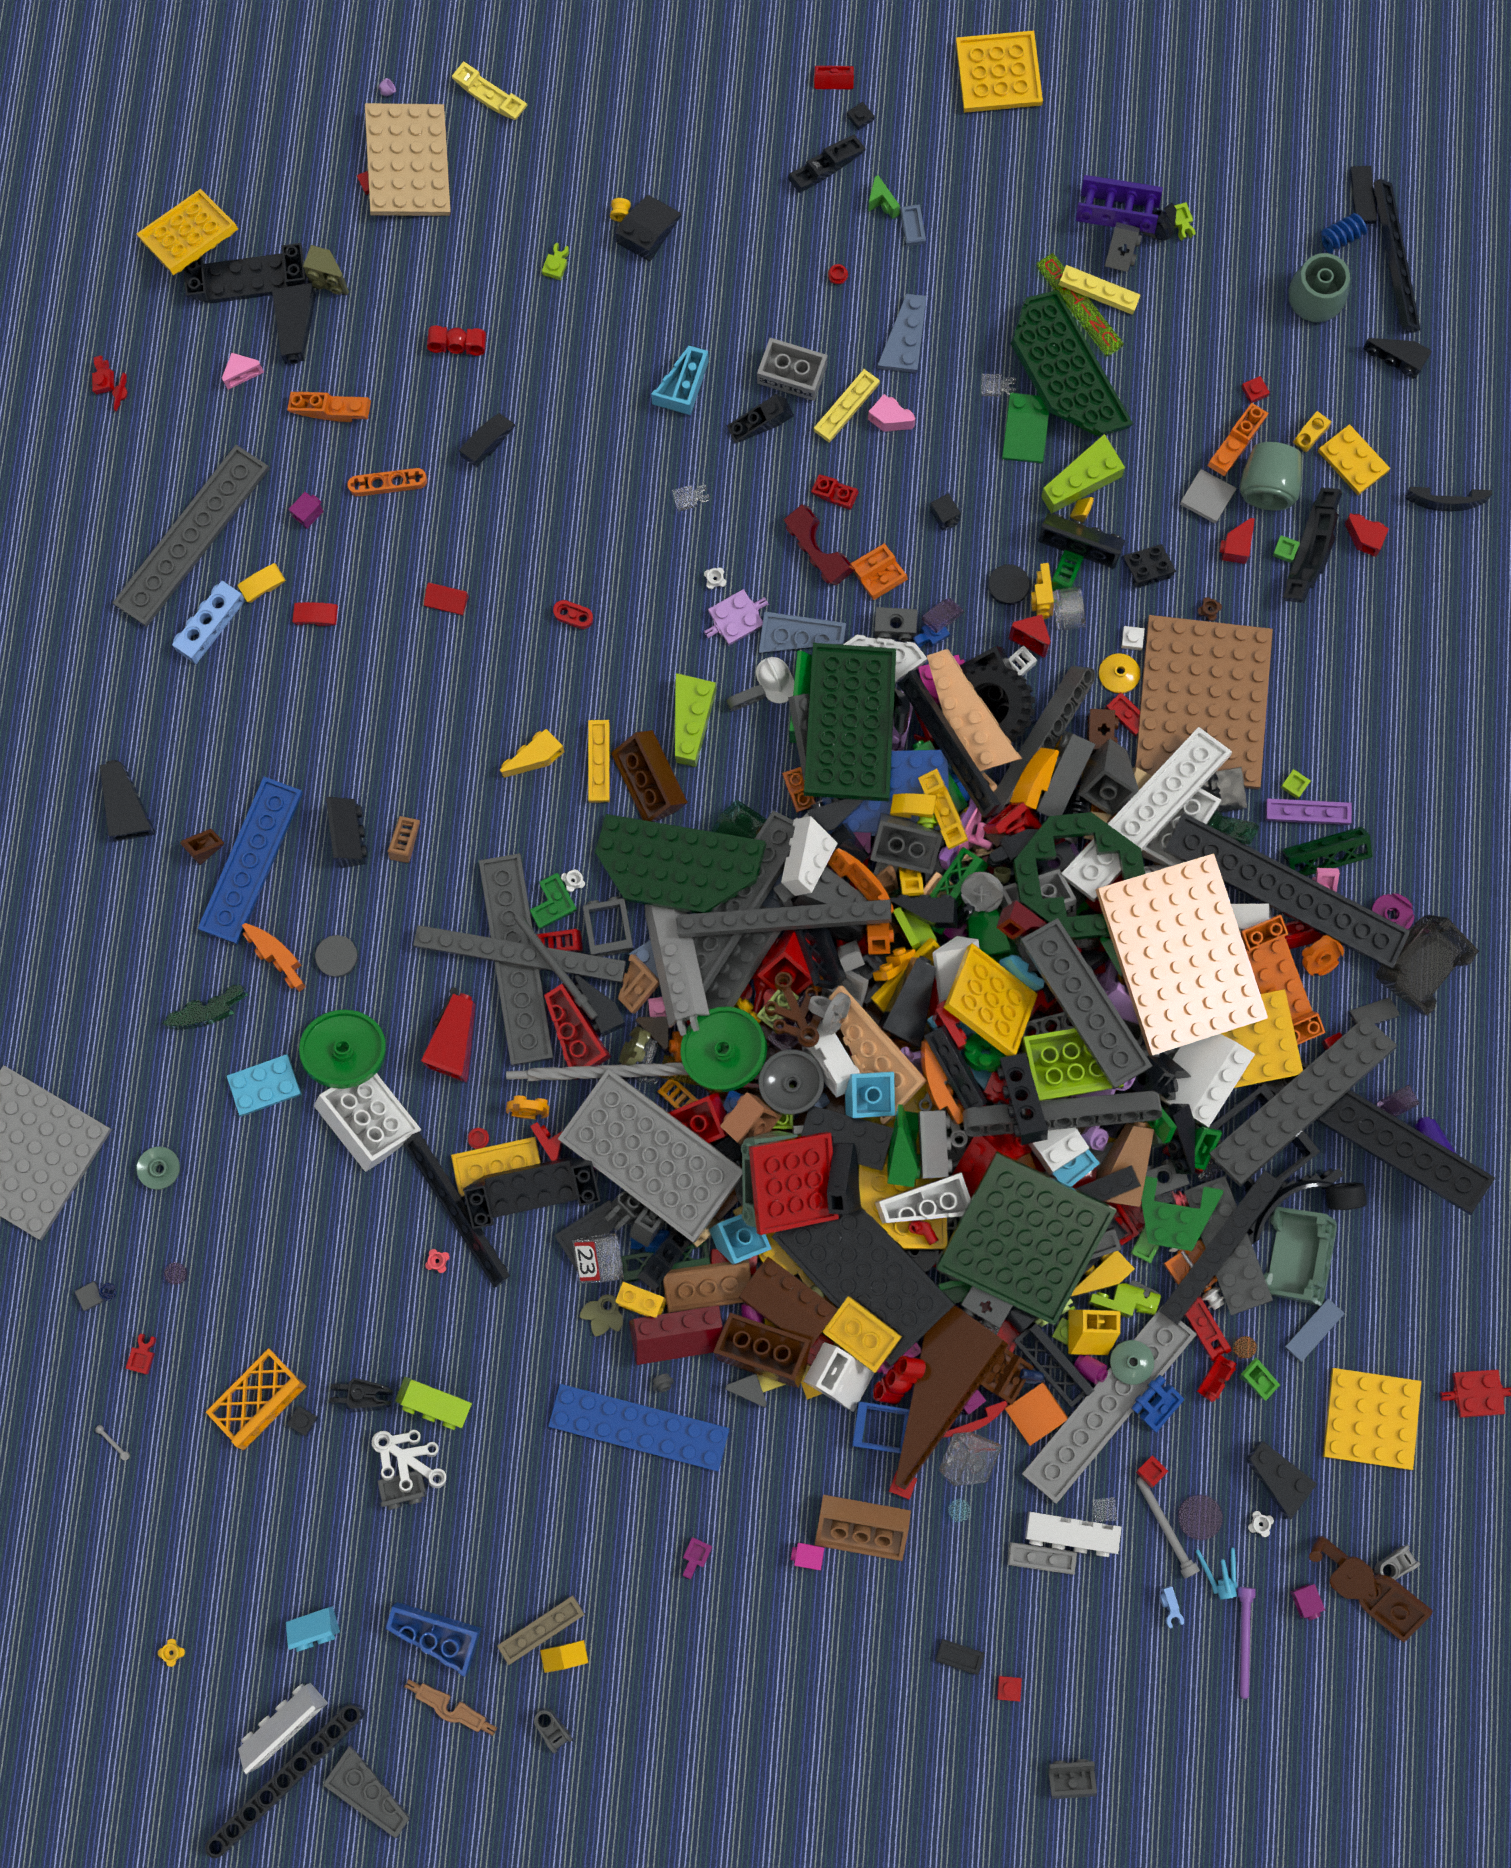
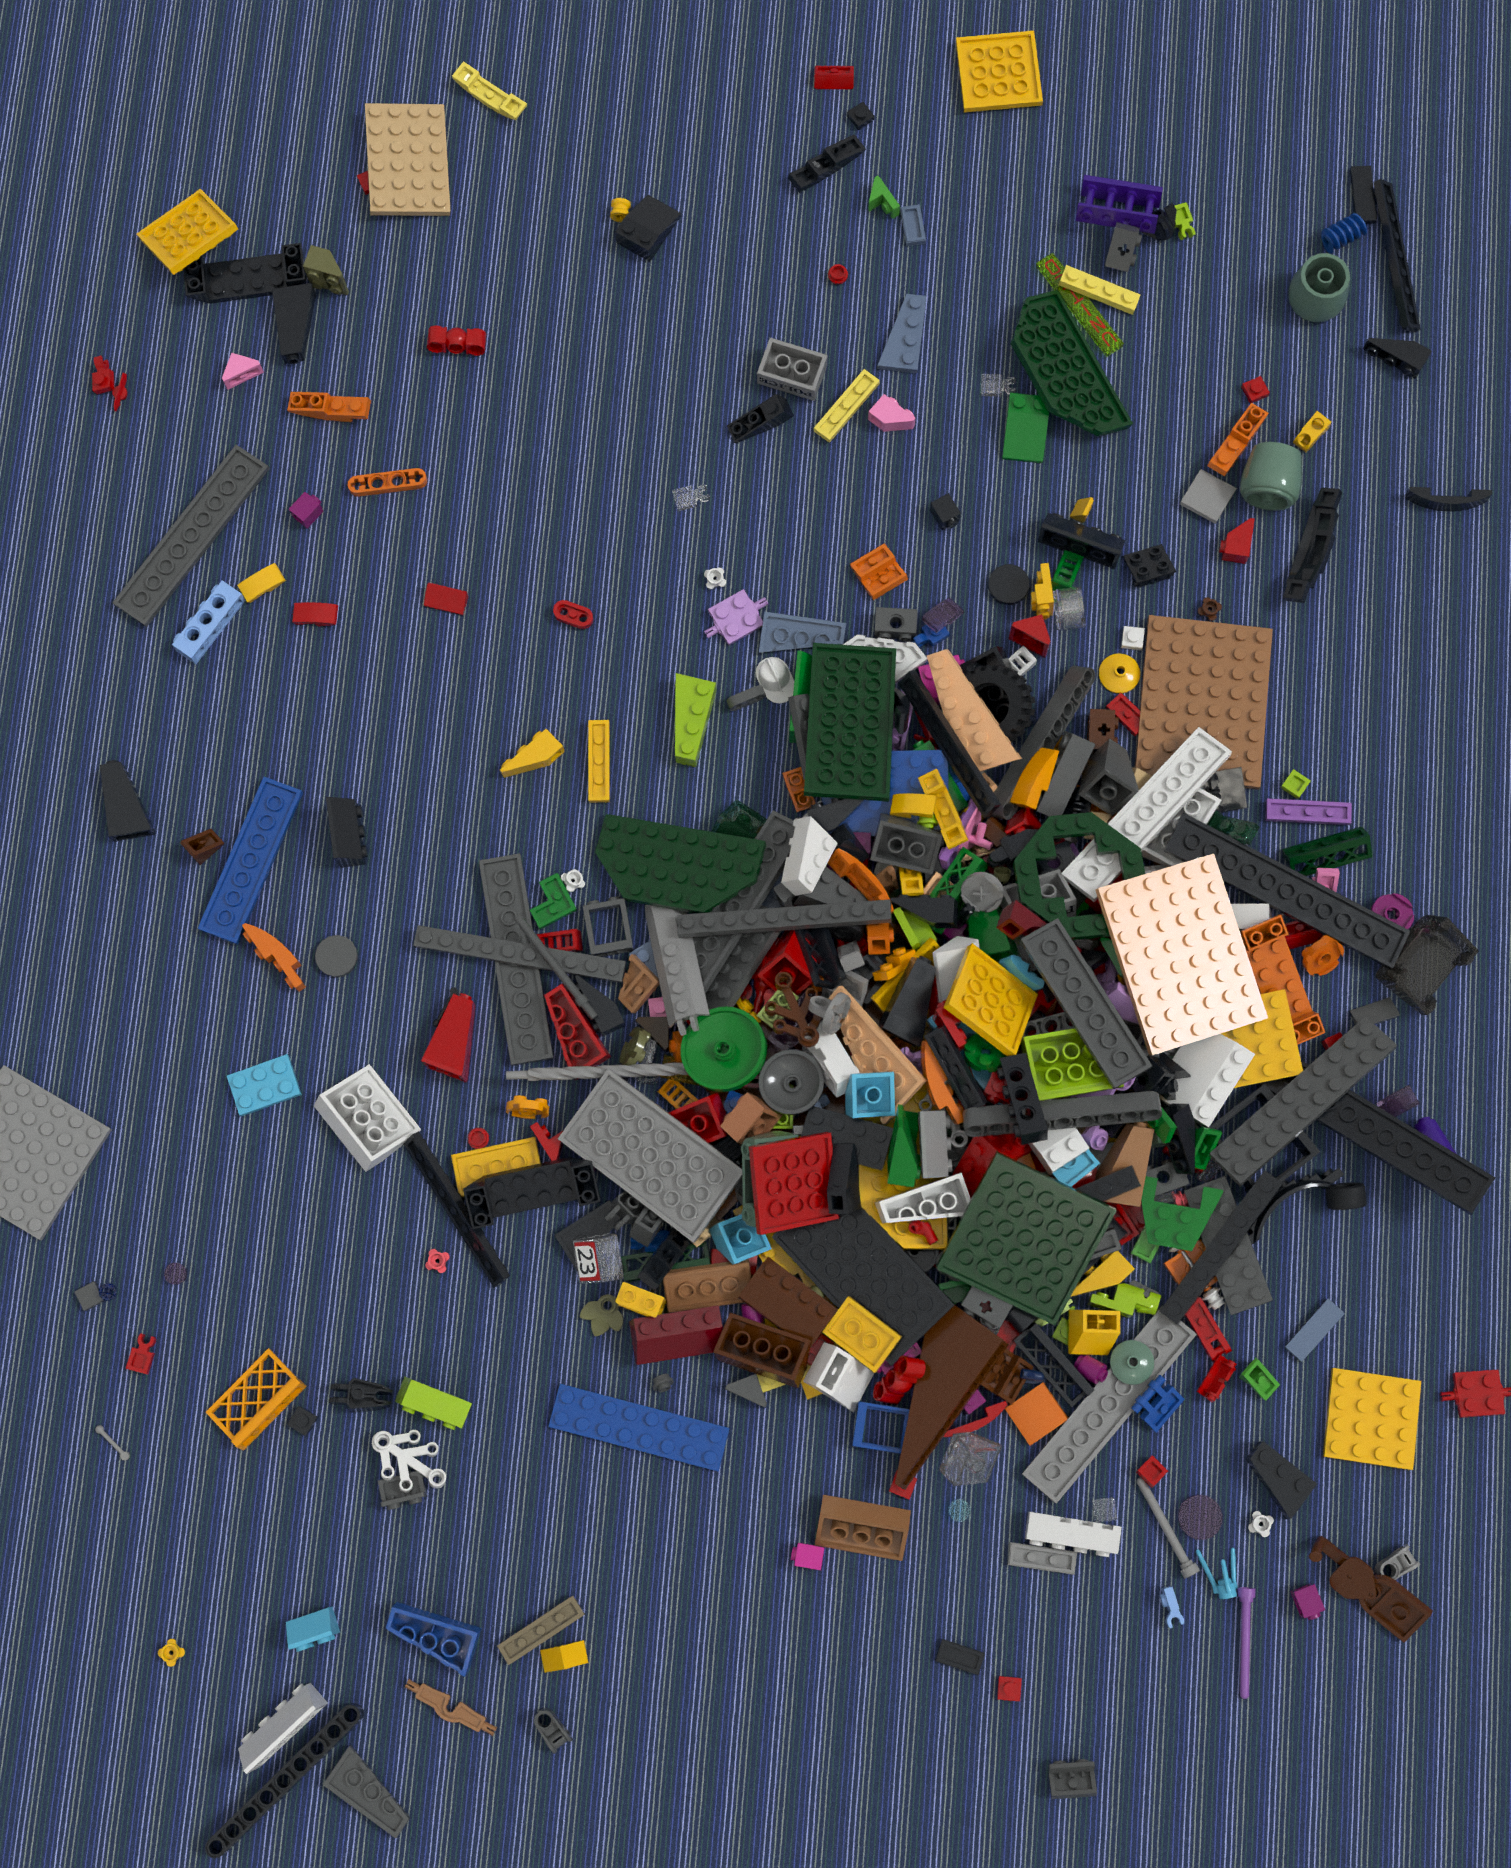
(148, 1165): sand green dish -> none
(198, 1014): clear green slope -> none
(342, 1049): green dish -> none
(387, 87): lavender hinge -> none
(403, 852): medium nougat slope -> none
(486, 439): black slope -> none
(556, 264): lime plate -> none
(649, 776): reddish brown slope -> none
(683, 382): medium azure wedge -> none
(696, 1555): magenta plate -> none
(803, 525): dark red arch -> none
(834, 492): red slope -> none
(1004, 818): red plate -> none
(1086, 474): lime wedge -> none
(1245, 1347): clear orange tile -> none
(1286, 549): bright green plate -> none
(1301, 1255): sand green windscreen -> none
(1353, 460): yellow plate -> none
(1365, 534): red slope -> none

